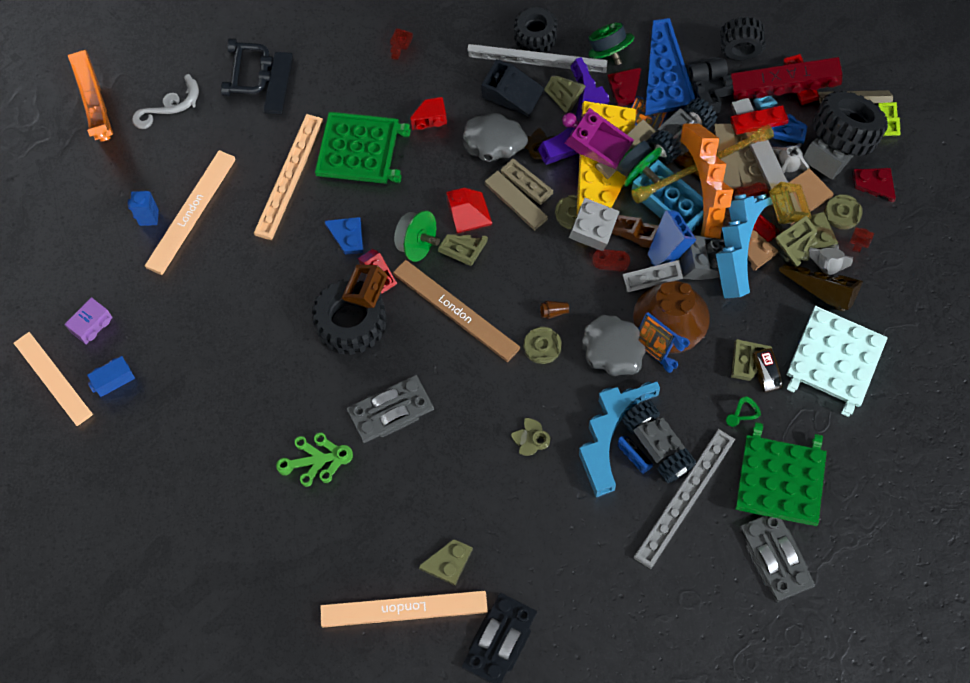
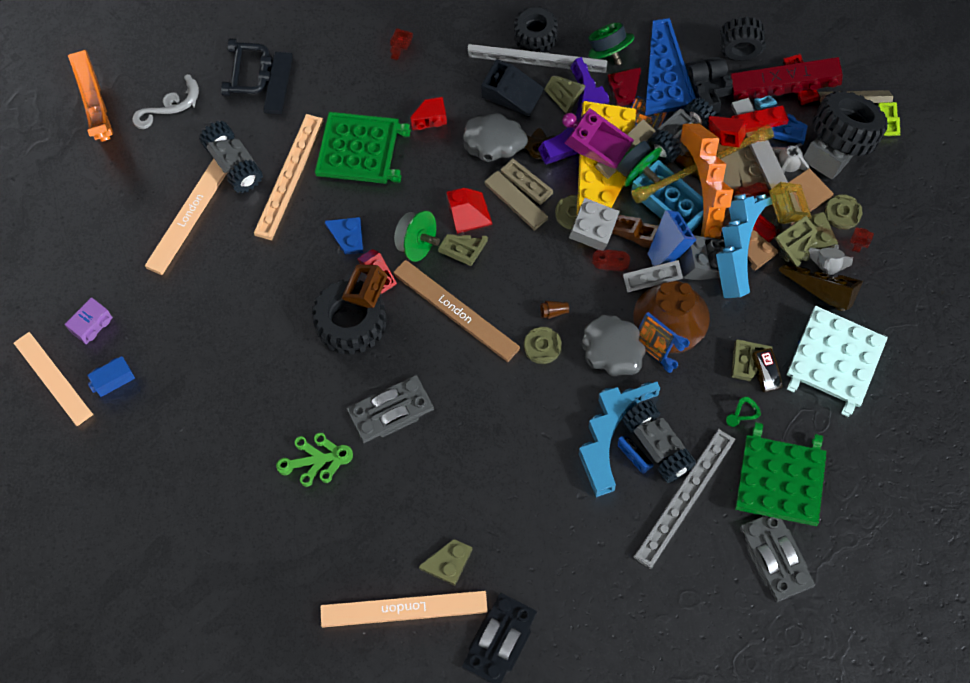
(143, 208): blue brick -> none
(231, 156): none -> plate
(528, 437): olive plate -> none
(728, 130): none -> red slope
(875, 182): dark red wing -> none

